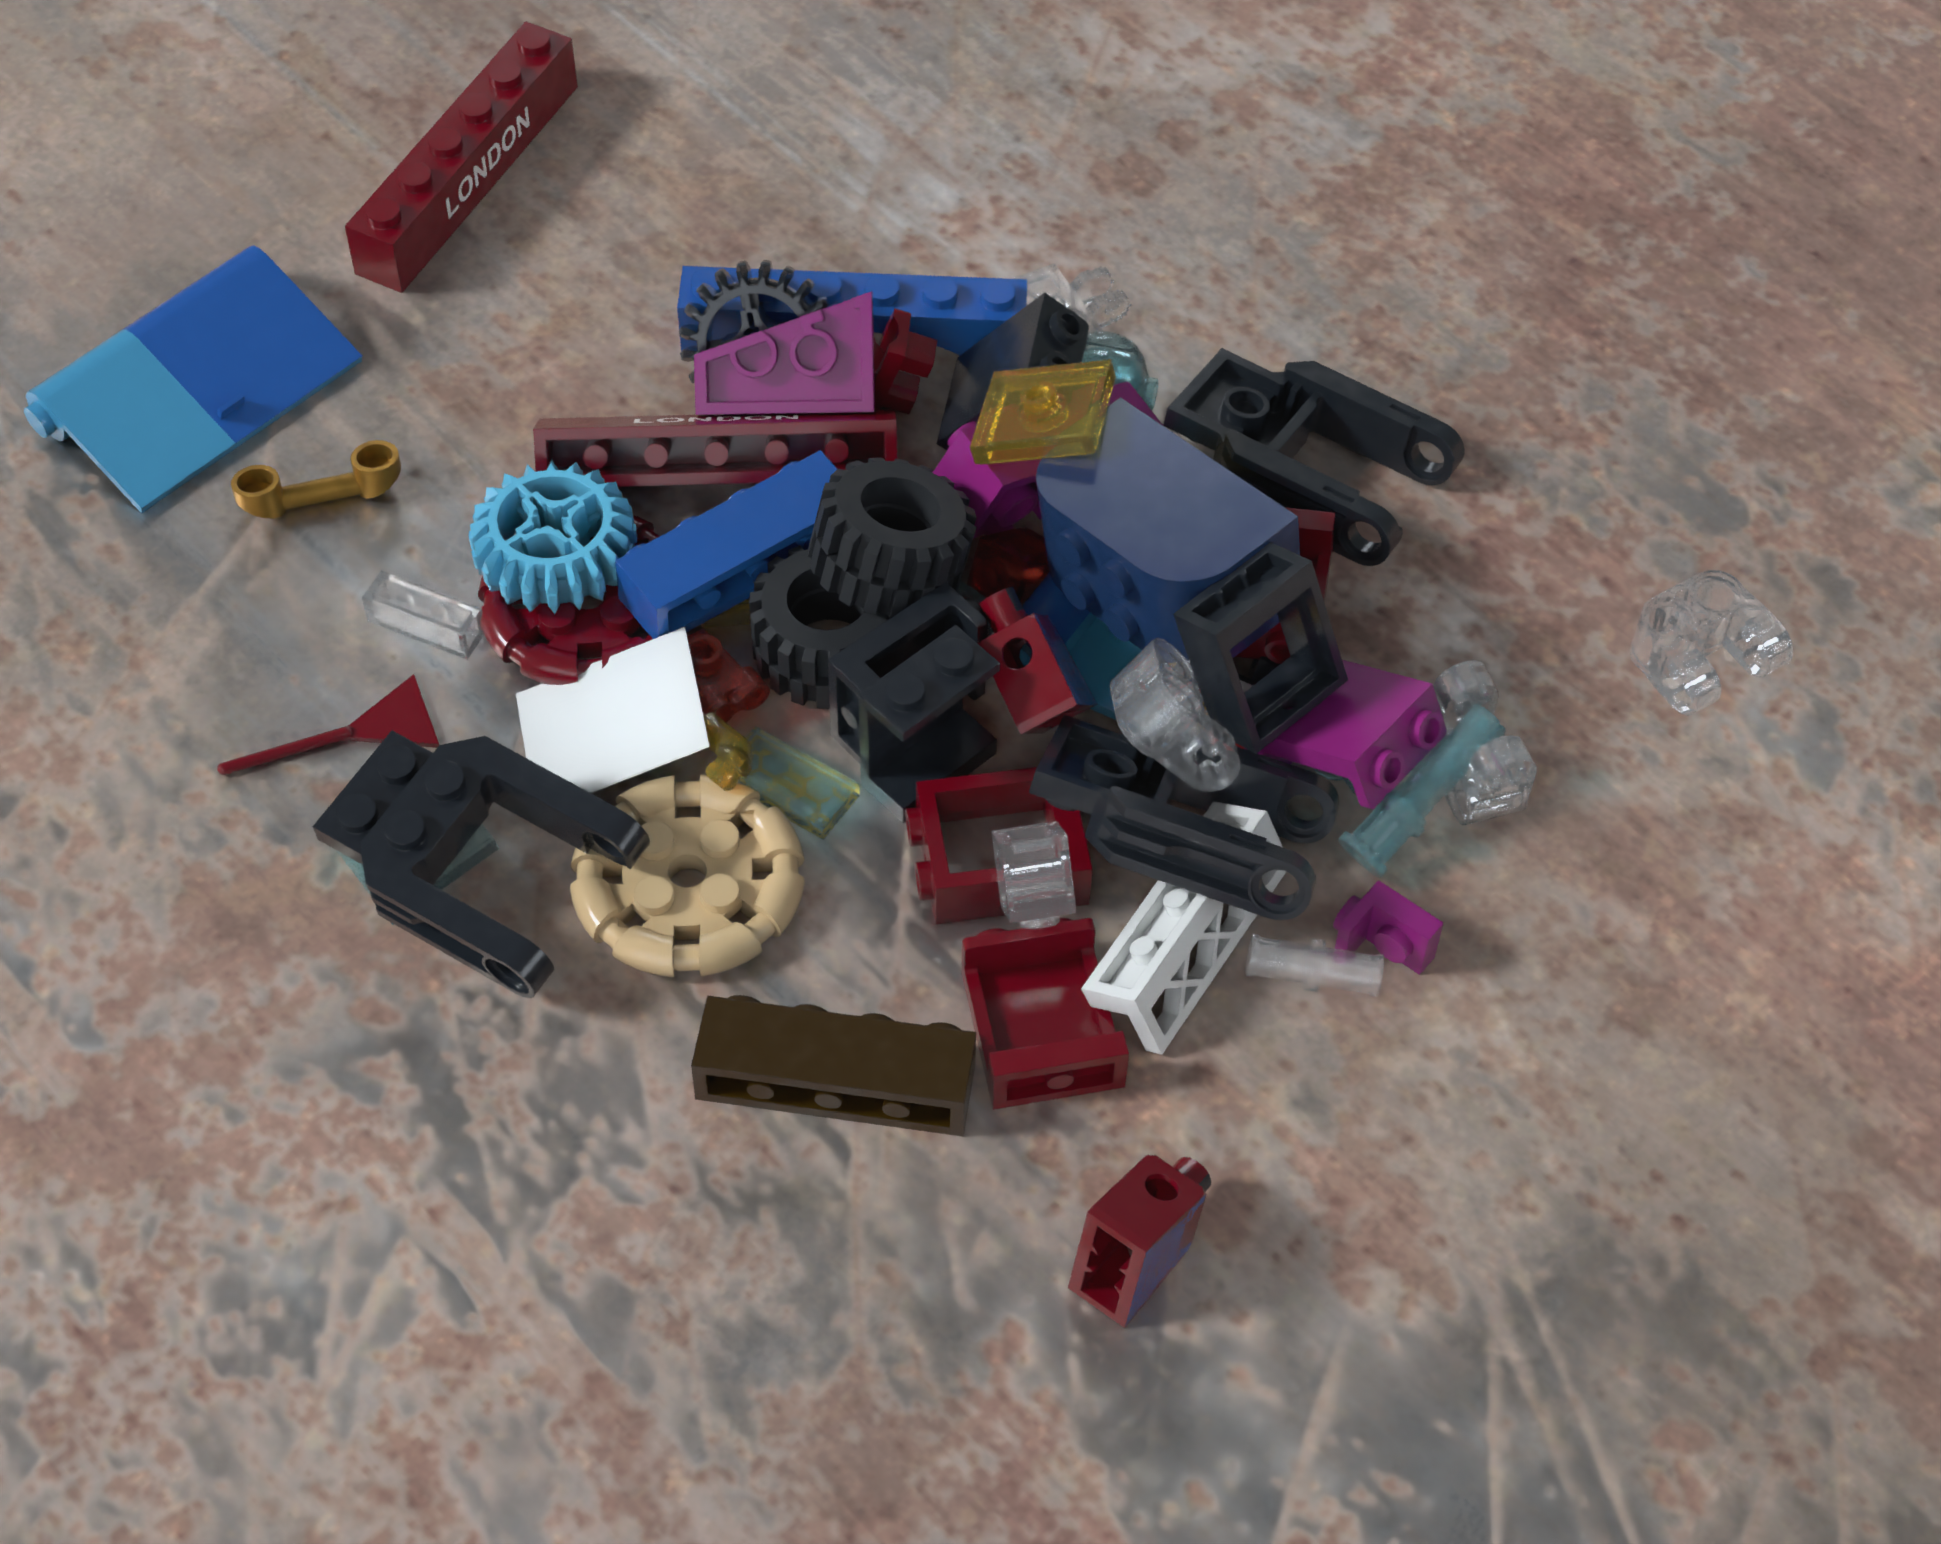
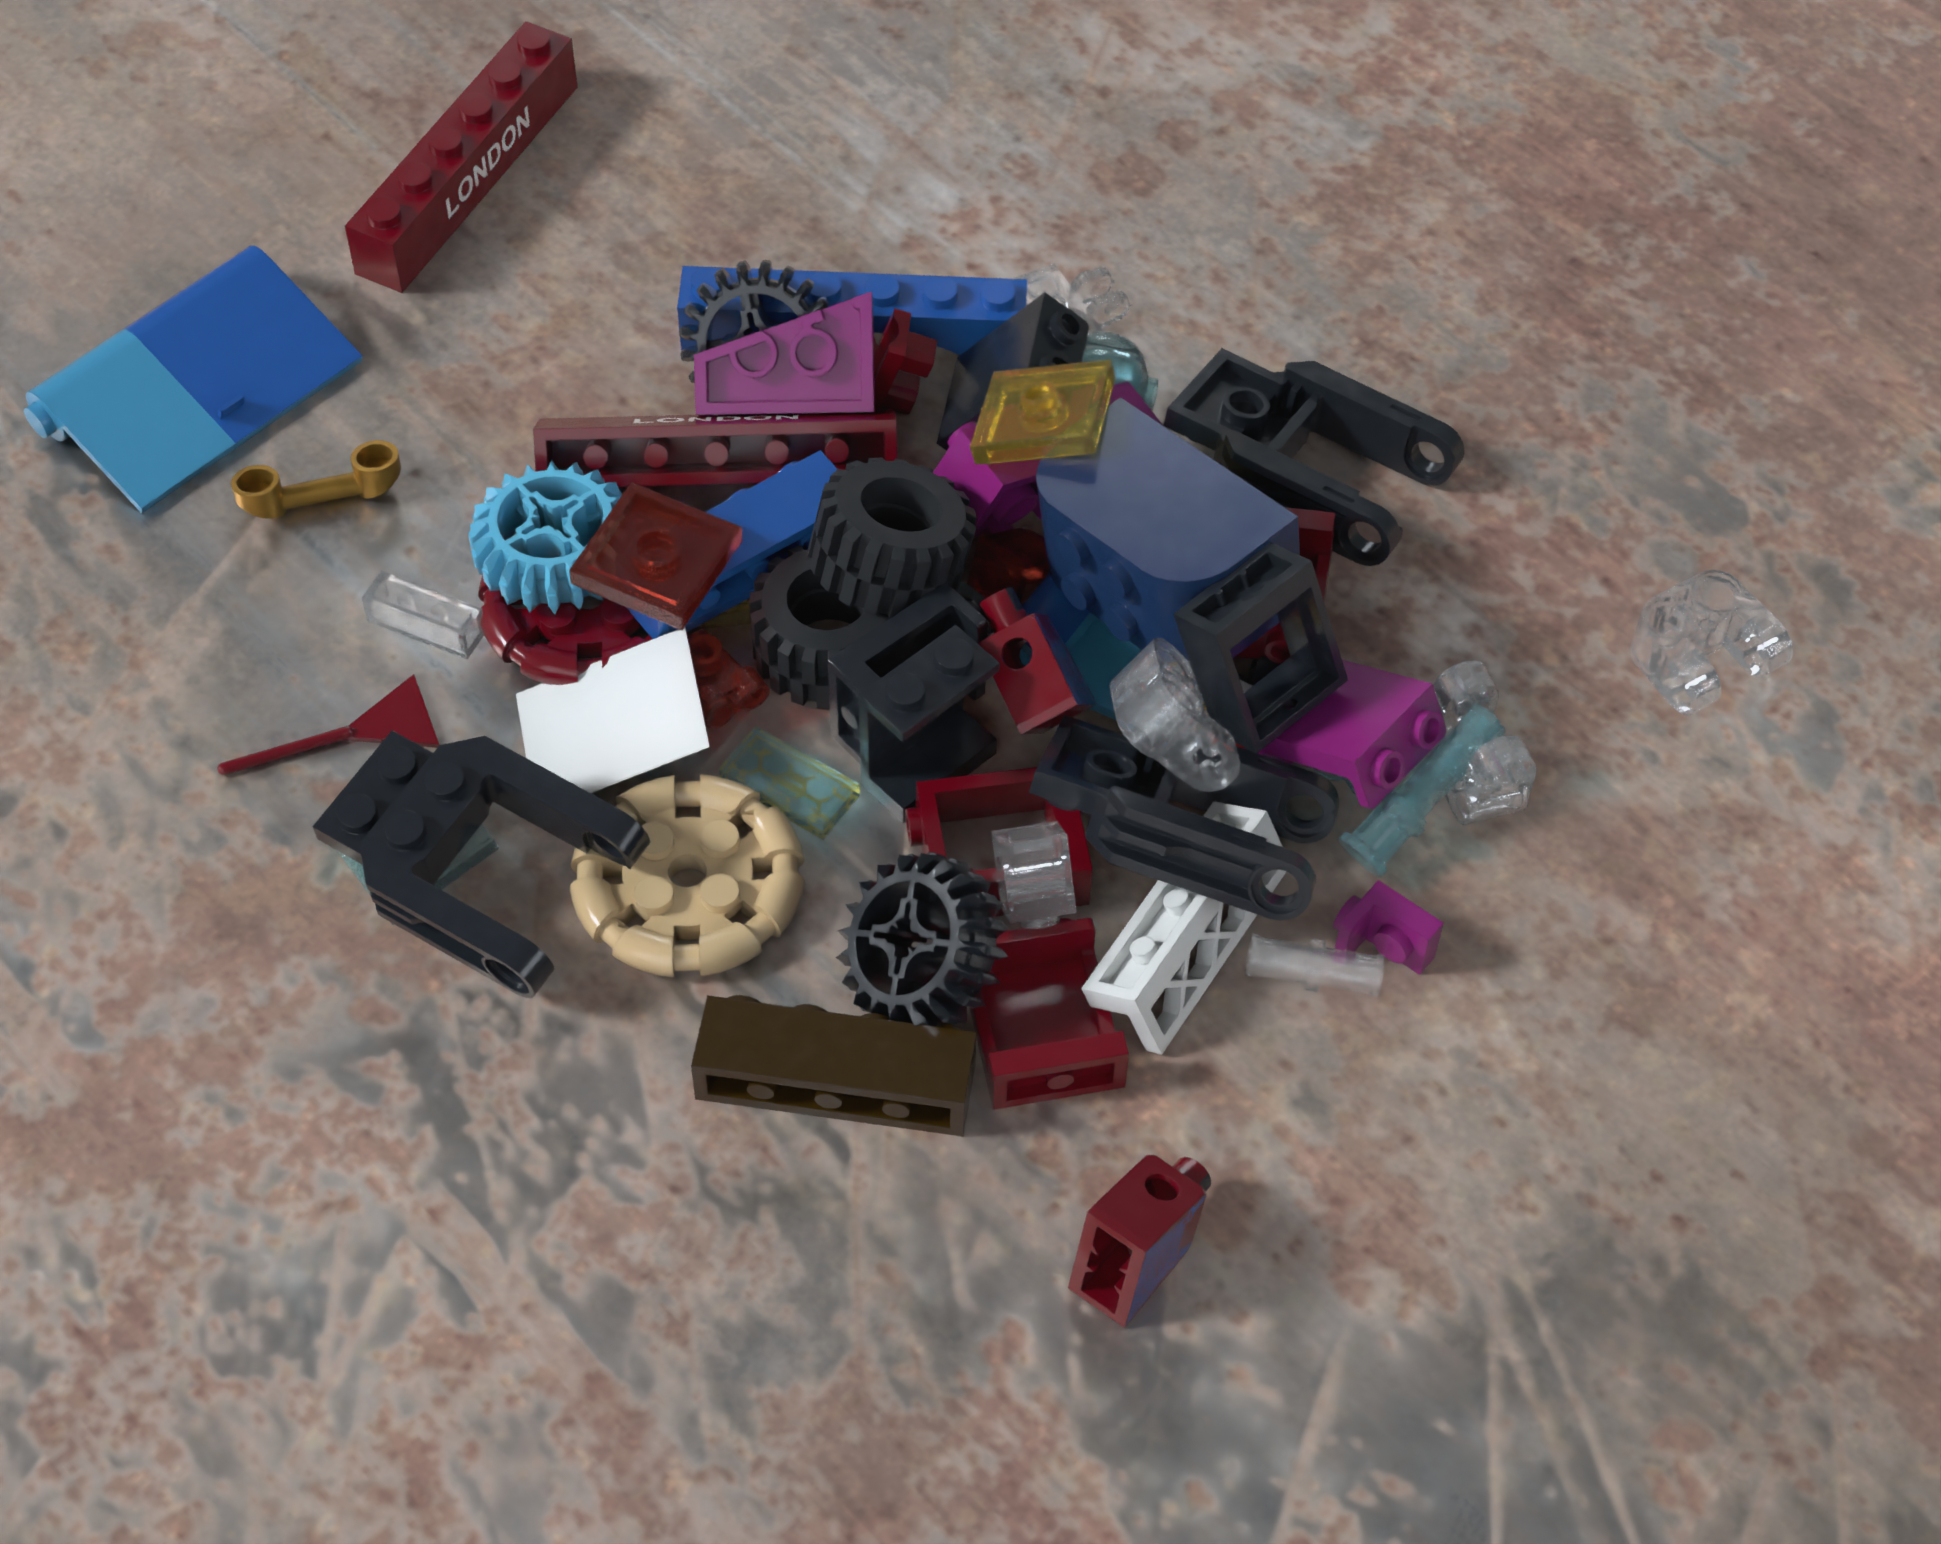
(656, 555): none -> clear red plate
(732, 751): clear yellow arm -> none
(914, 903): none -> black gear

